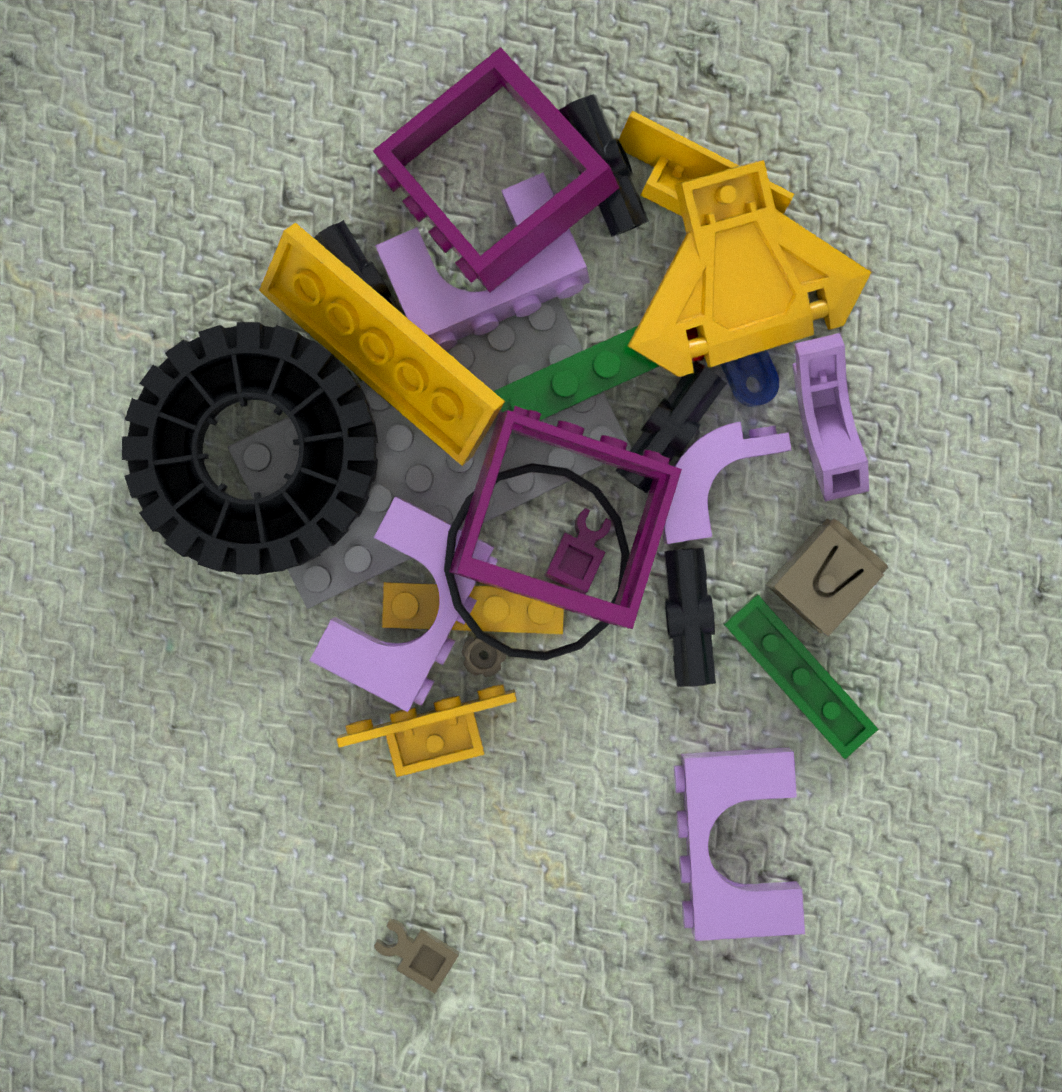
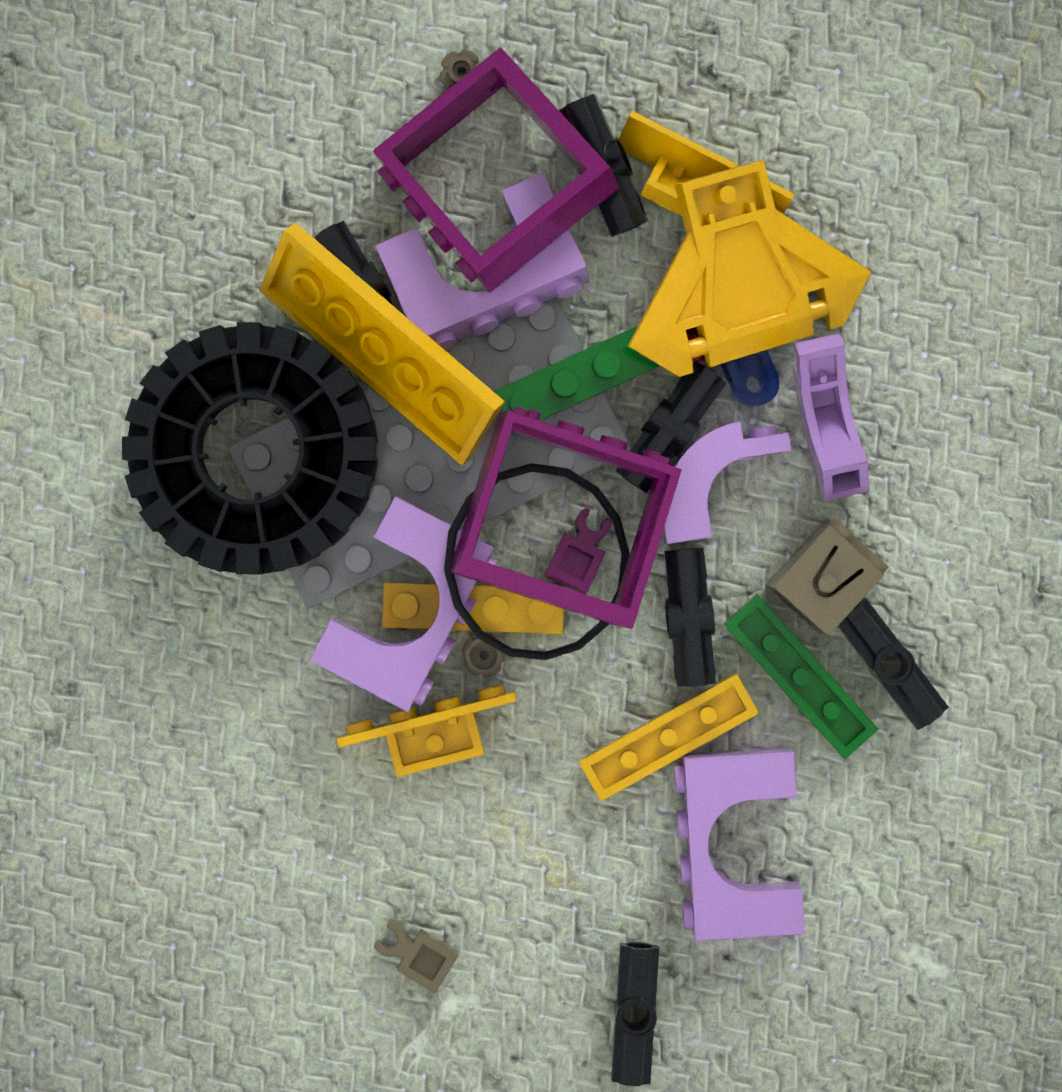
(452, 62): none -> dark tan plate
(635, 1040): none -> black piece
(668, 737): none -> yellow plate
(909, 685): none -> black piece

